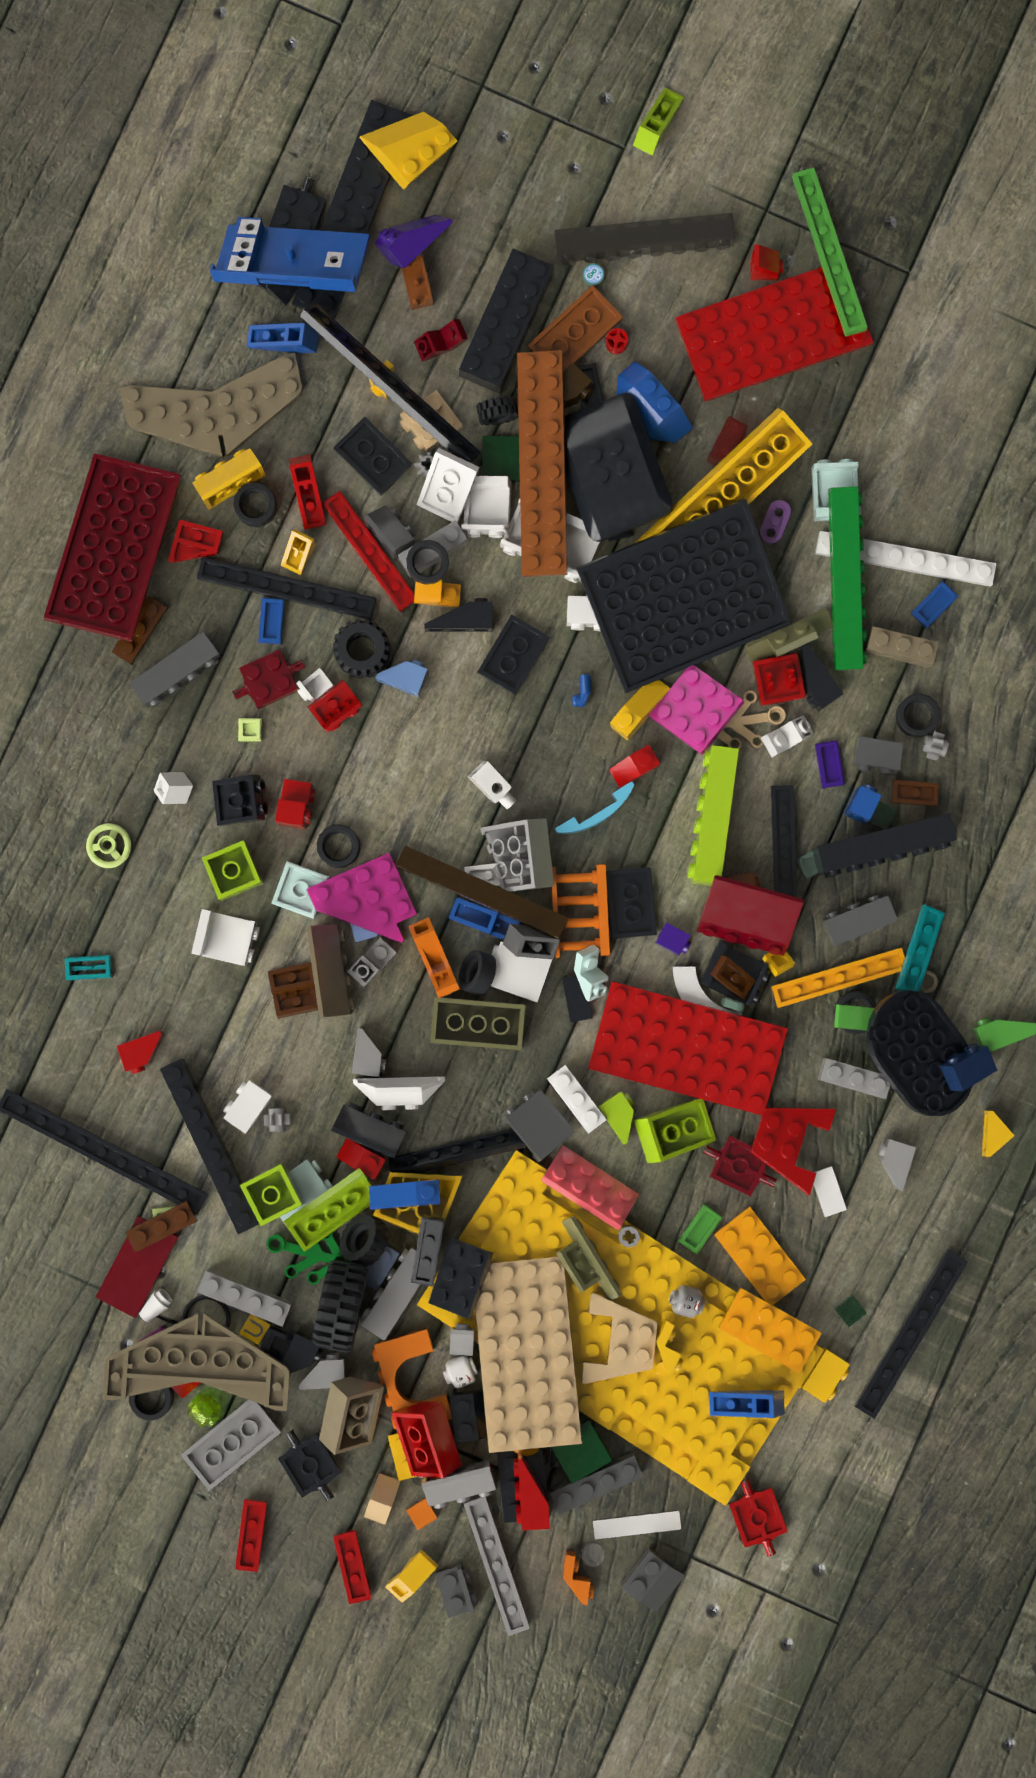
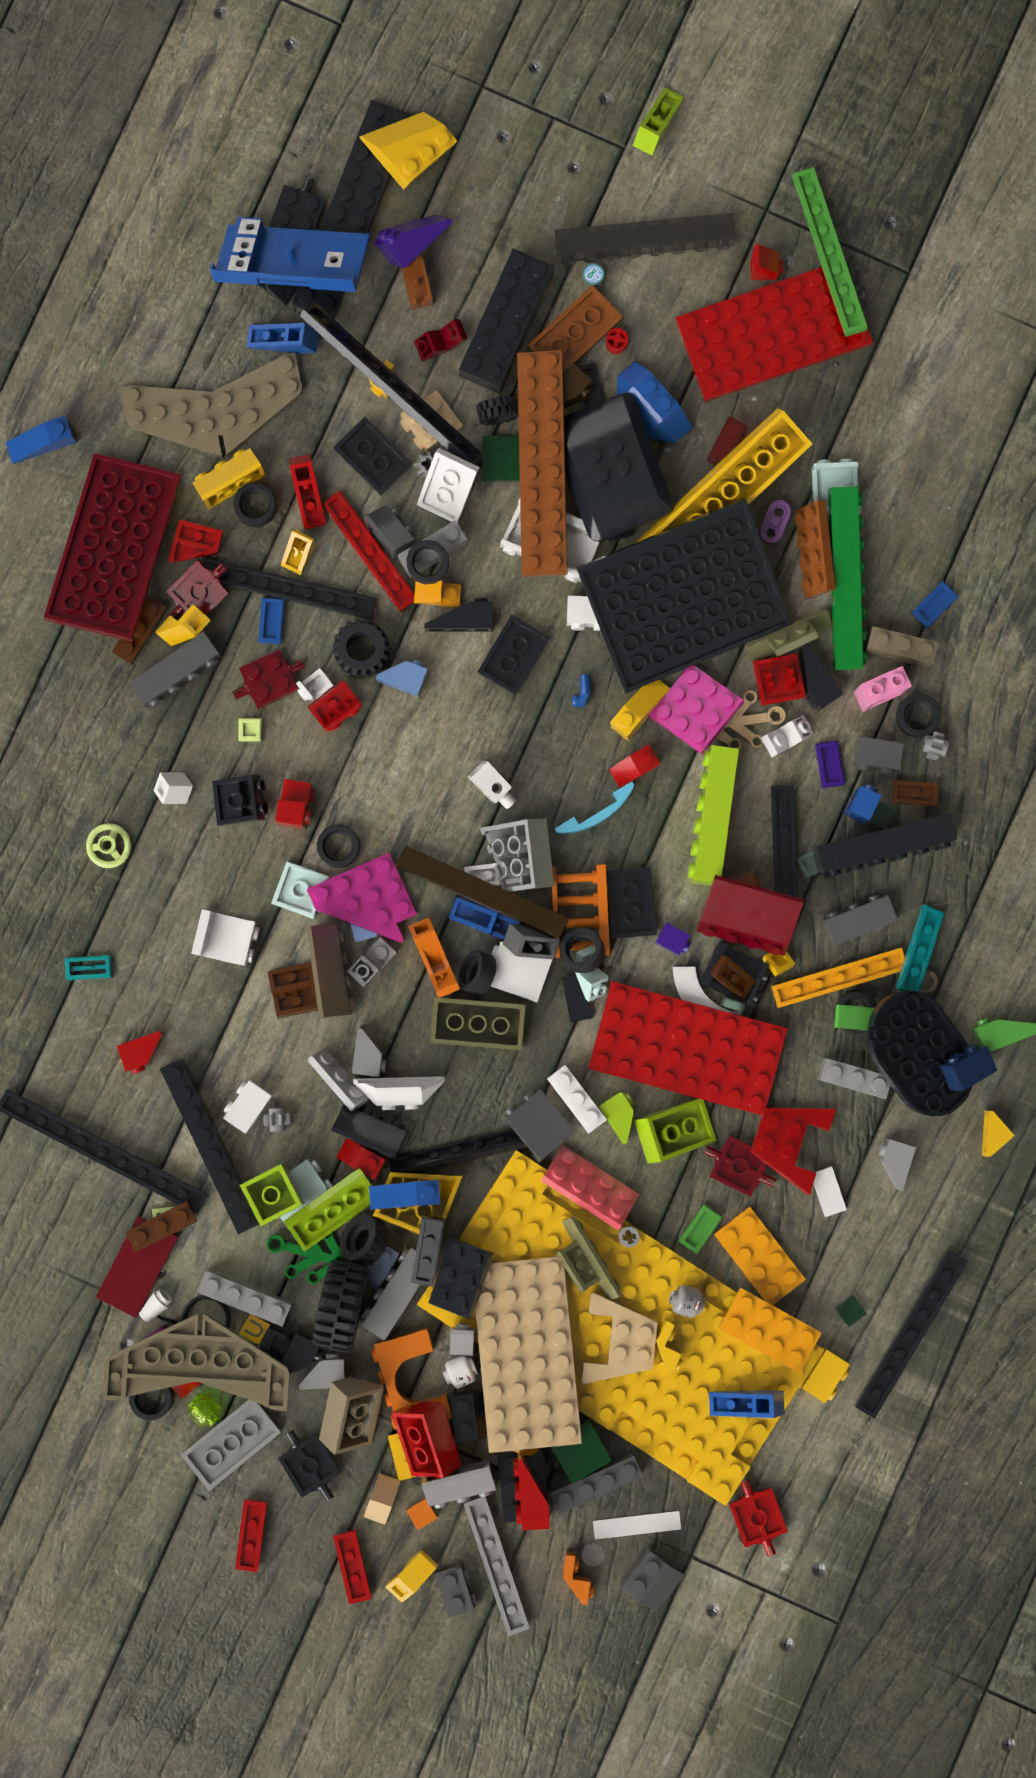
(41, 440): none -> blue slope
(185, 628): none -> yellow slope
(198, 587): none -> dark red plate
(232, 870): lime brick -> none
(337, 1079): none -> light grey plate
(488, 507): white panel -> none
(574, 936): none -> black tyre
(814, 549): none -> dark orange plate
(882, 688): none -> bright pink window
(918, 561): white plate -> none

